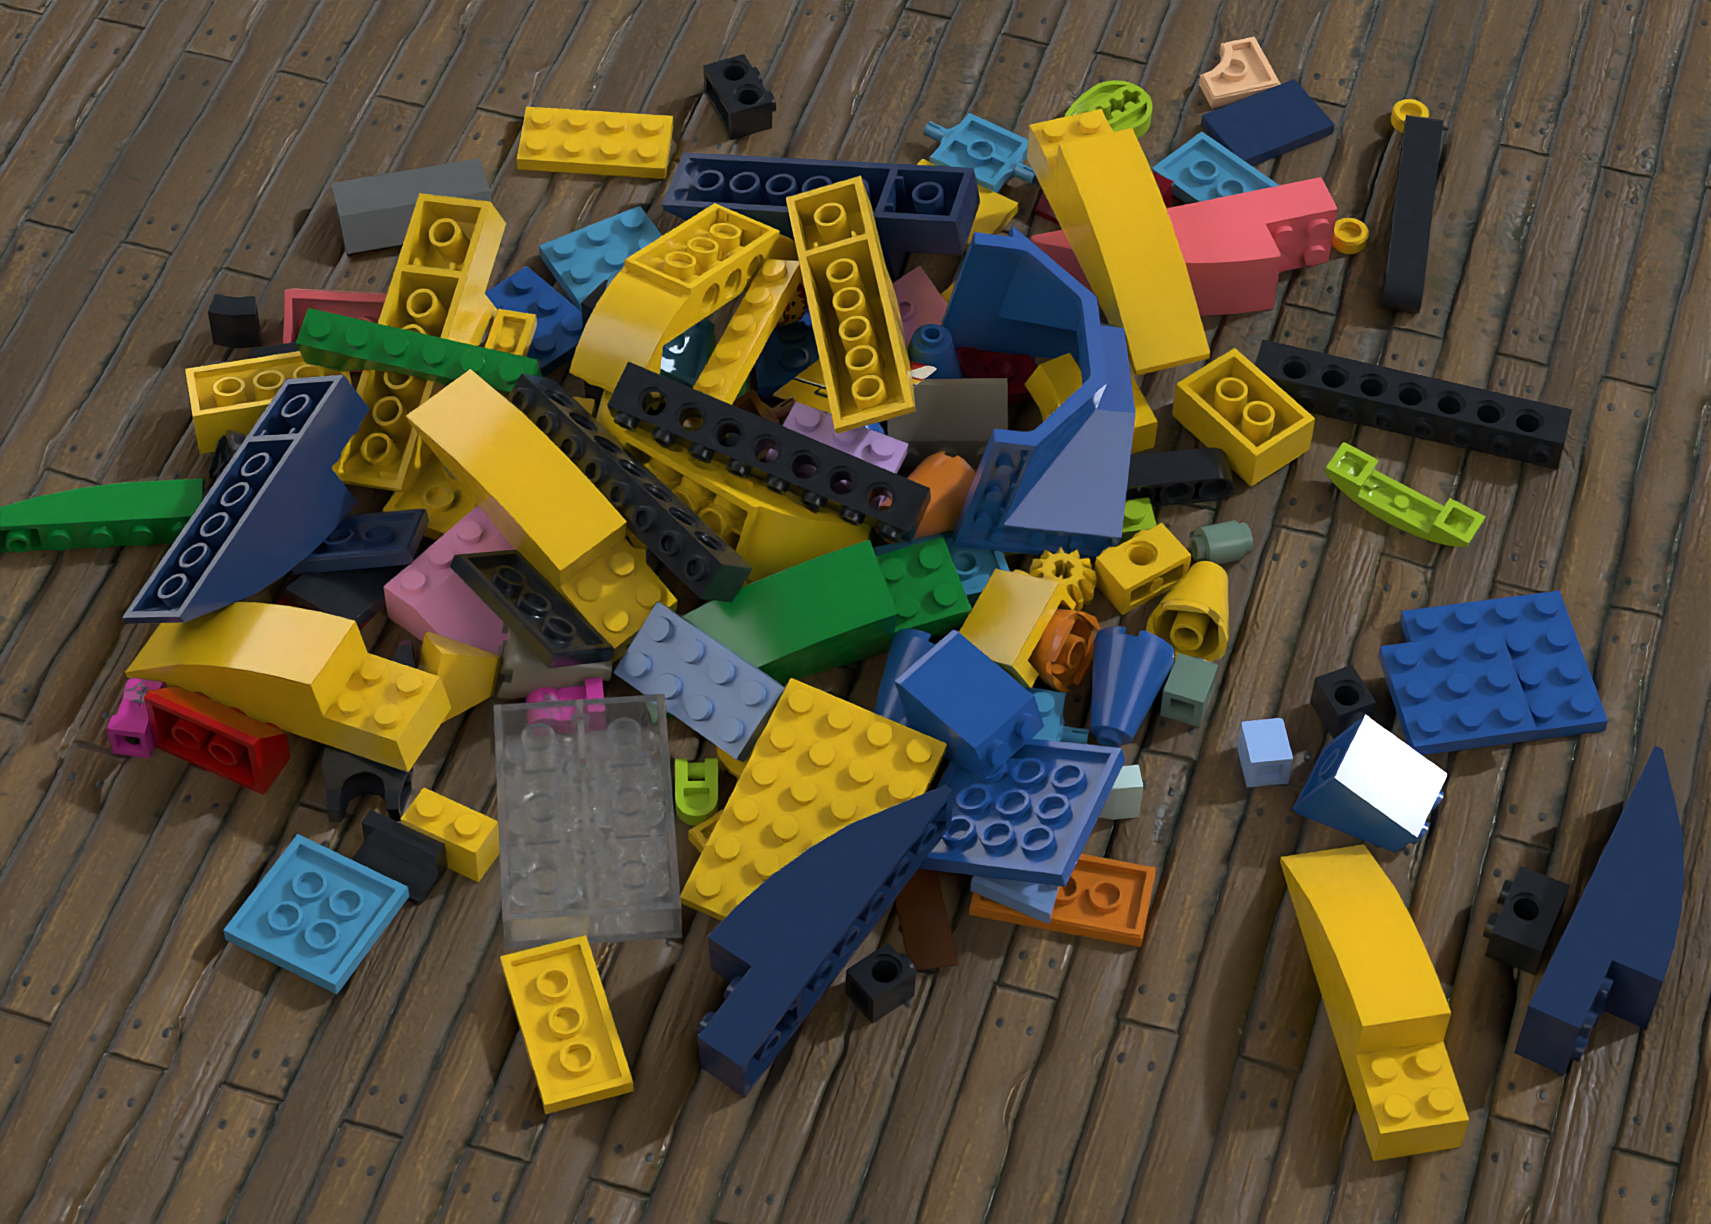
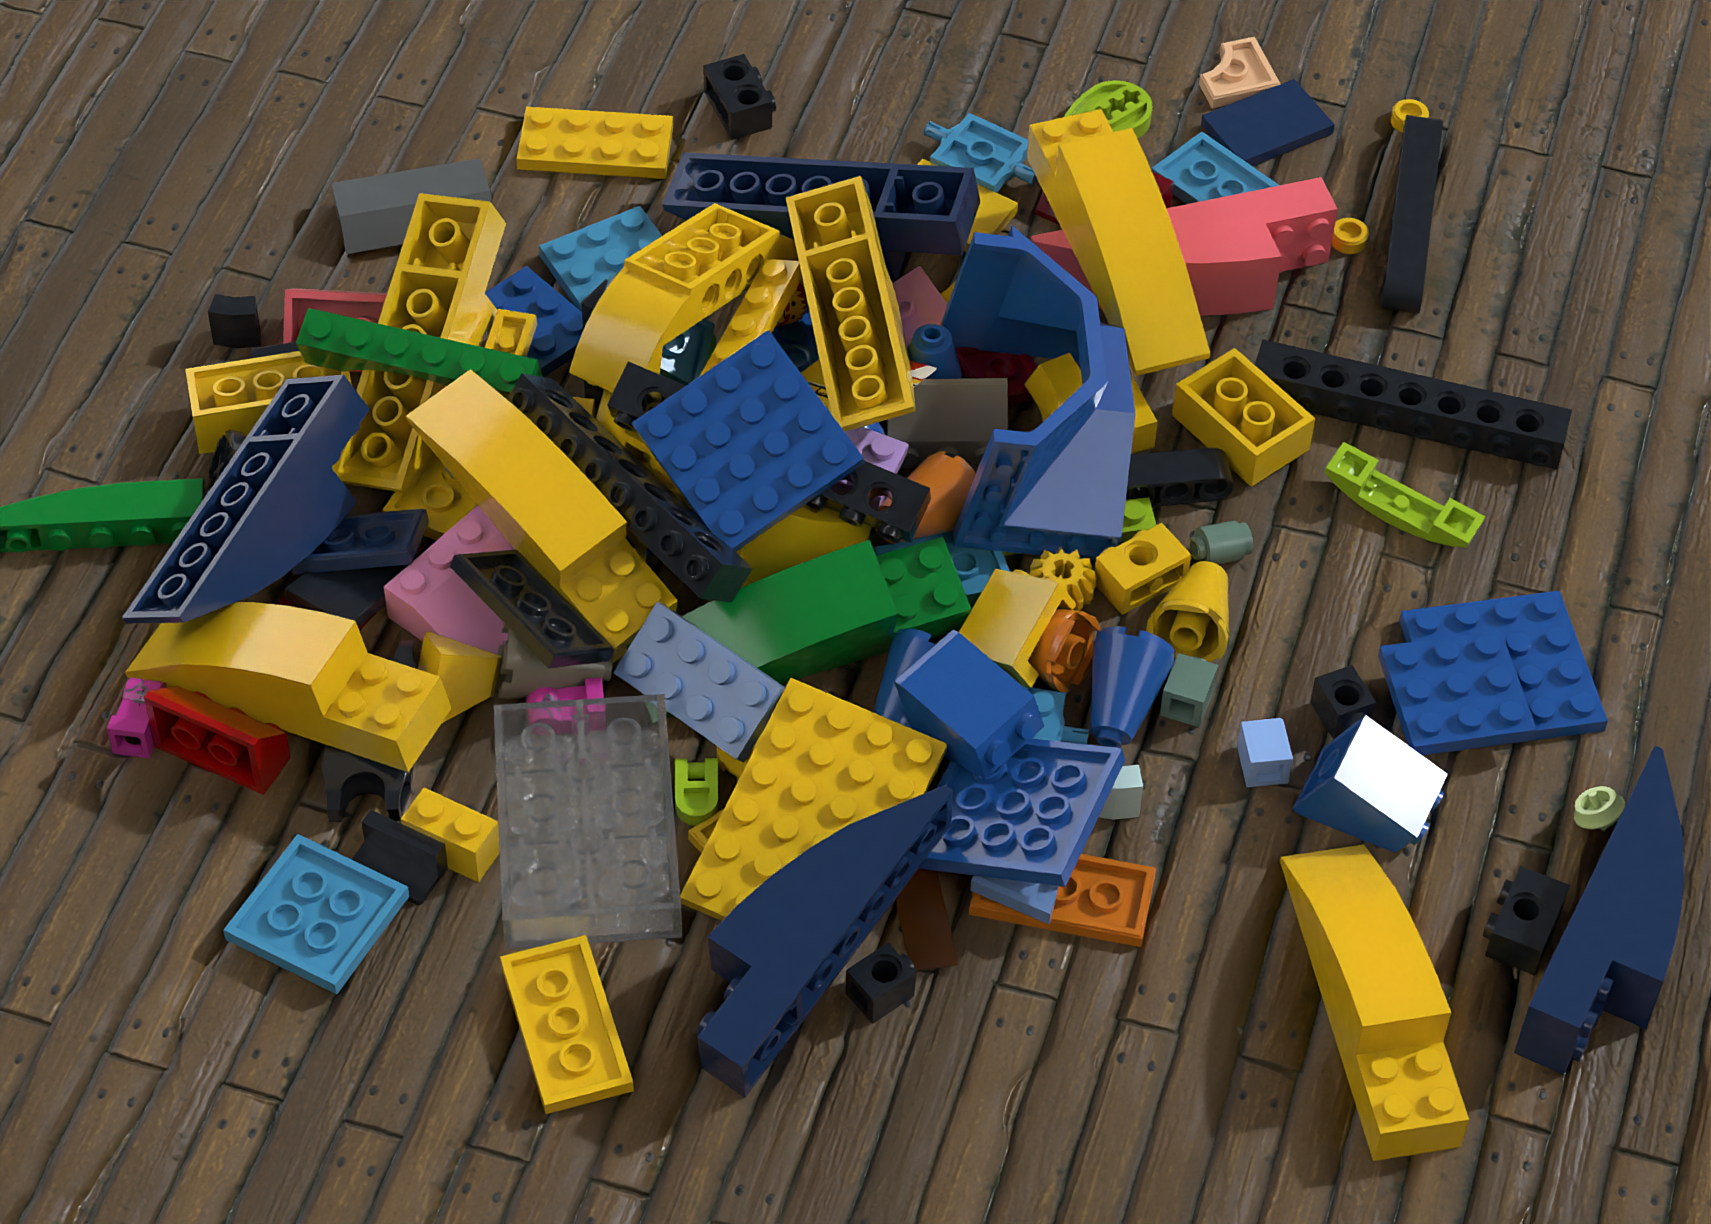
(748, 442): none -> blue plate
(1598, 808): none -> yellowish green hat

